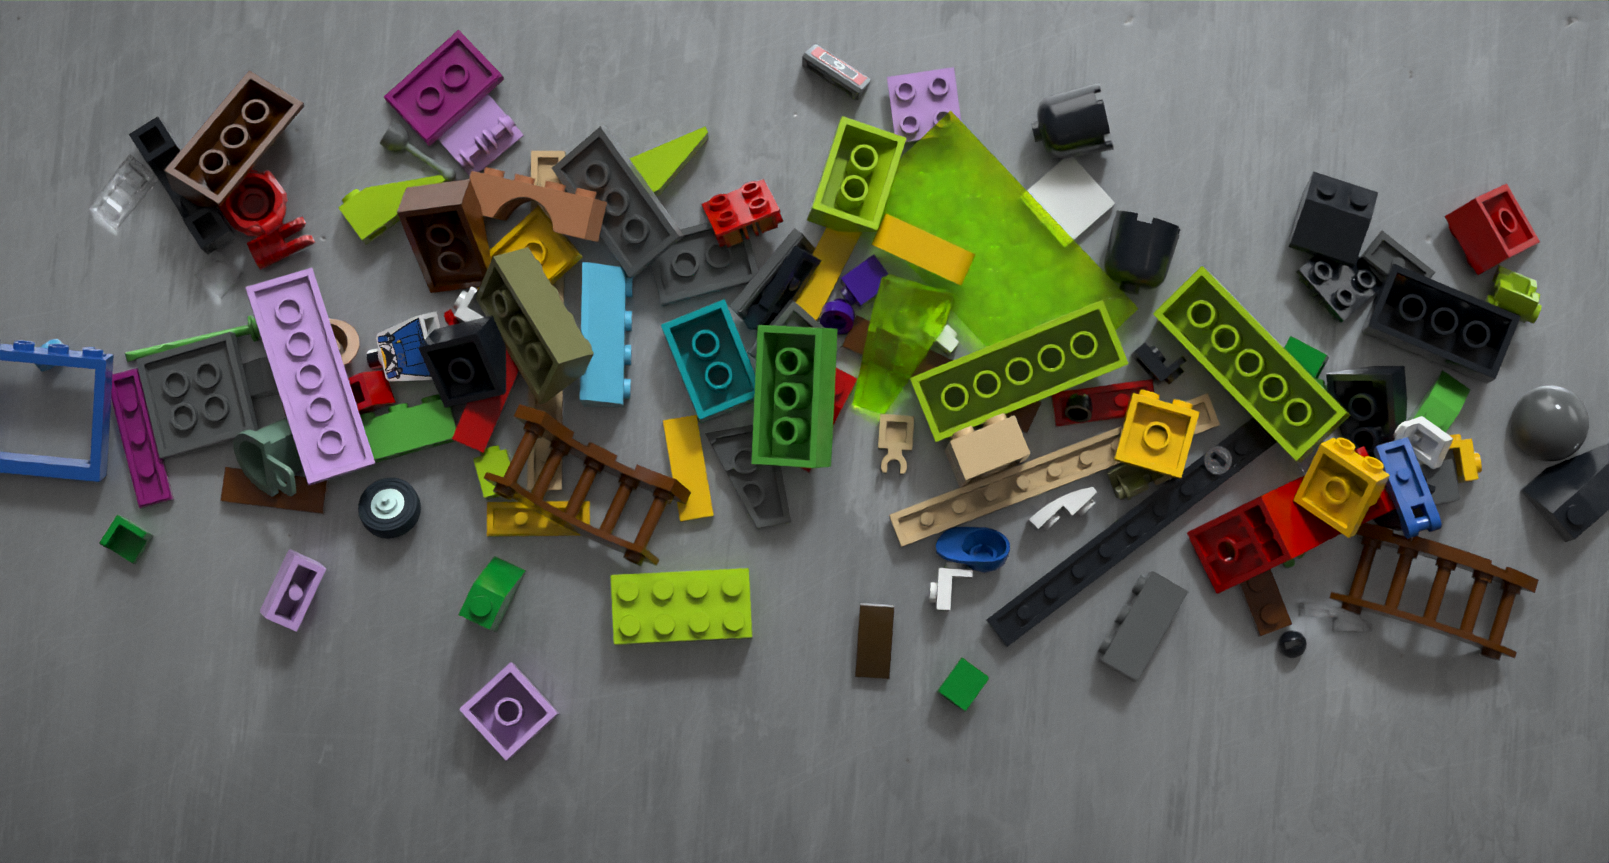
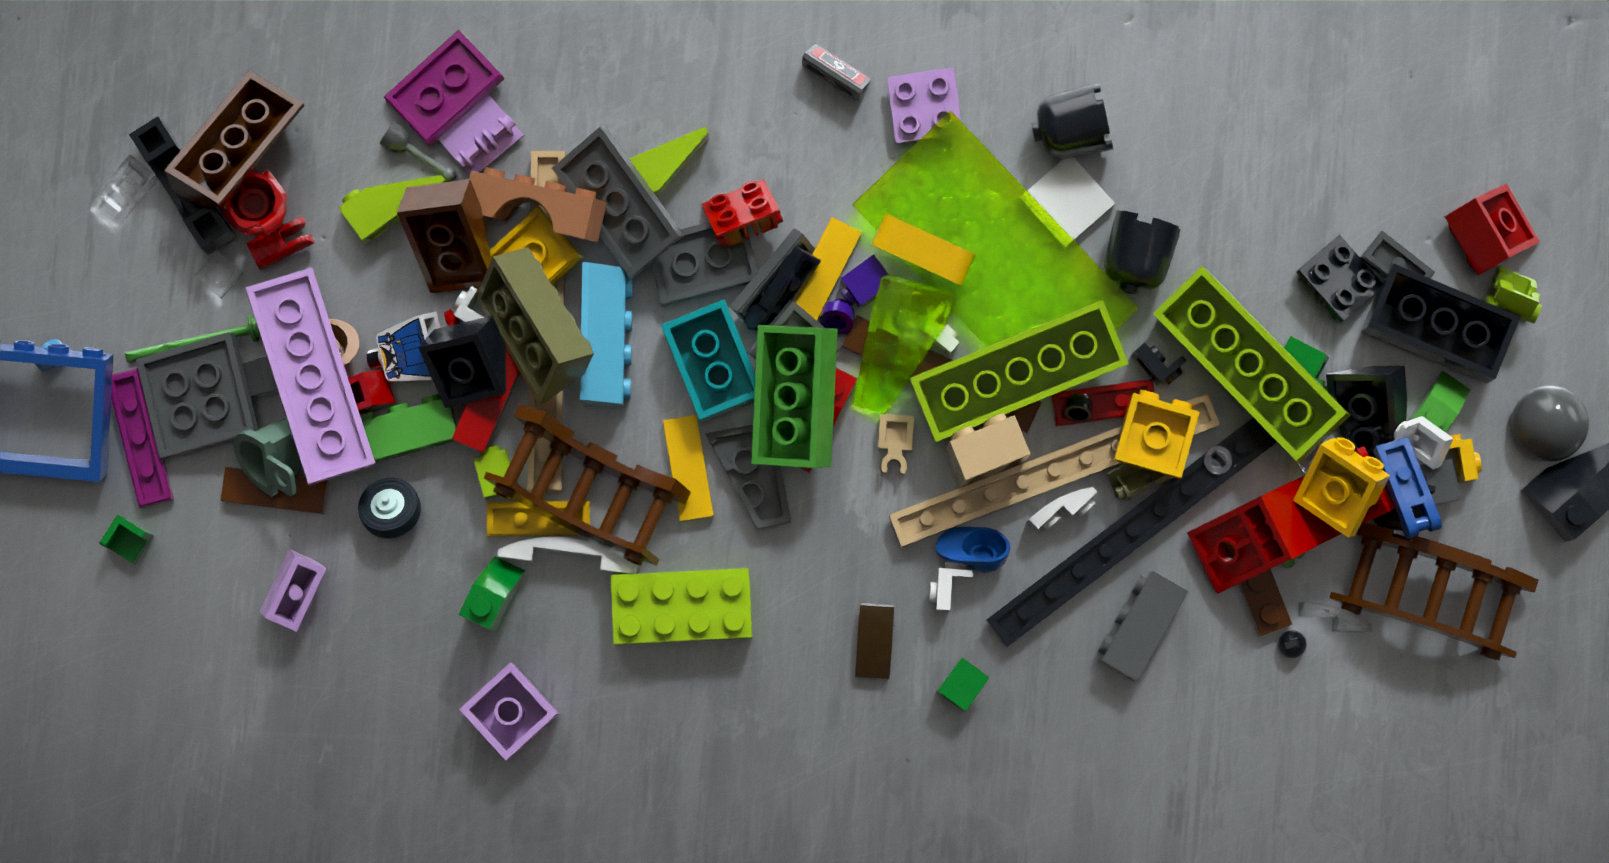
(525, 551): none -> white slope
(856, 177): lime slope -> none
(1333, 219): black slope -> none

